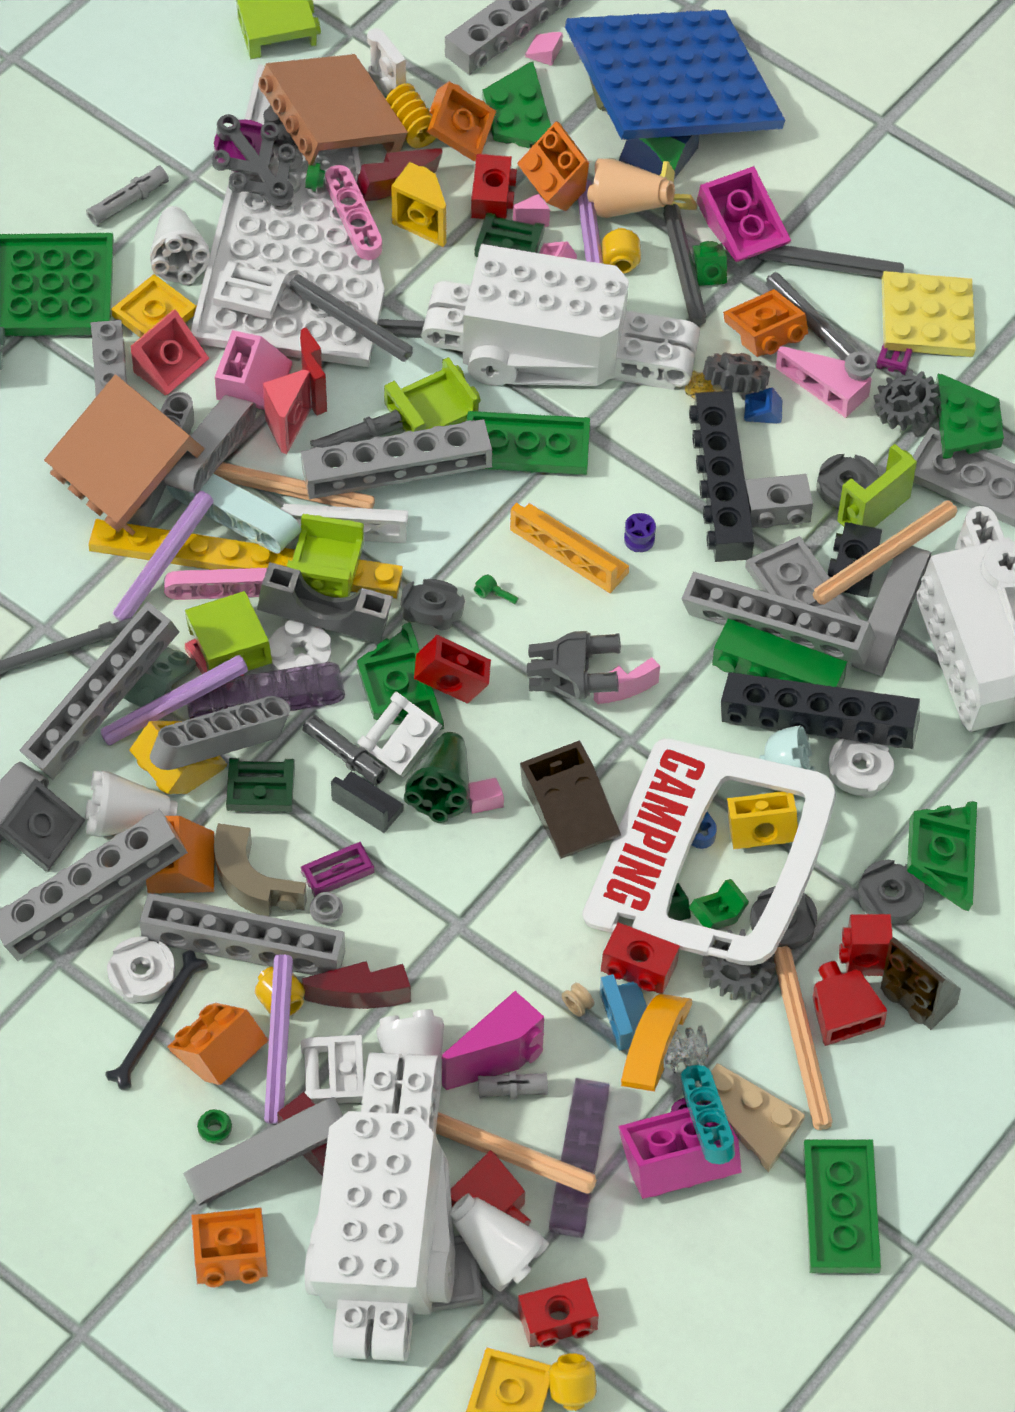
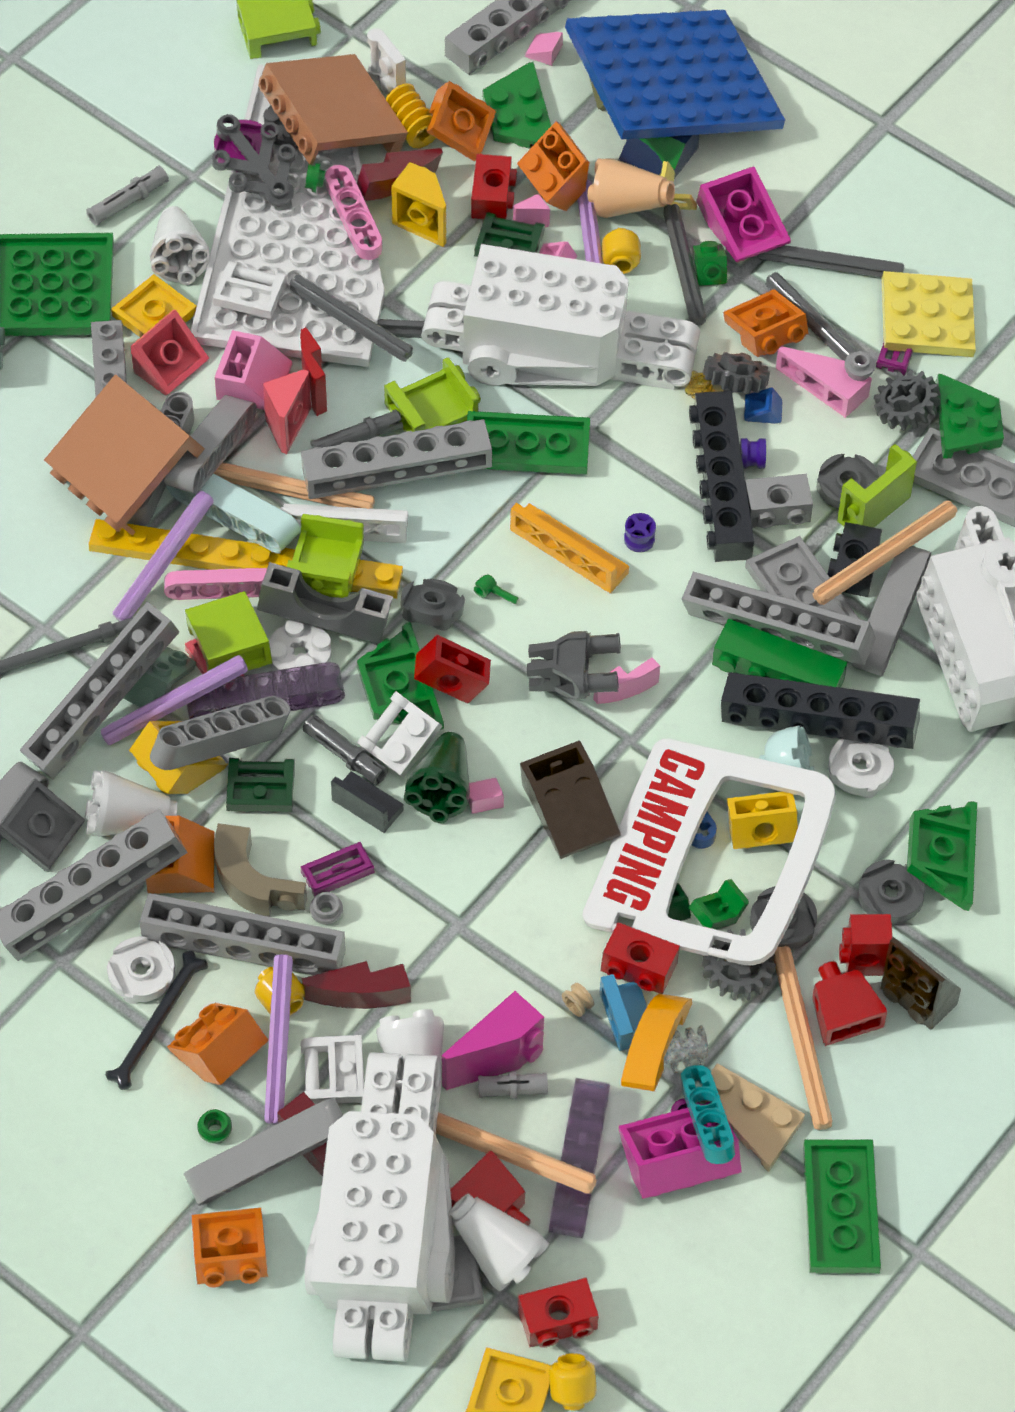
(753, 453): none -> dark purple wheel

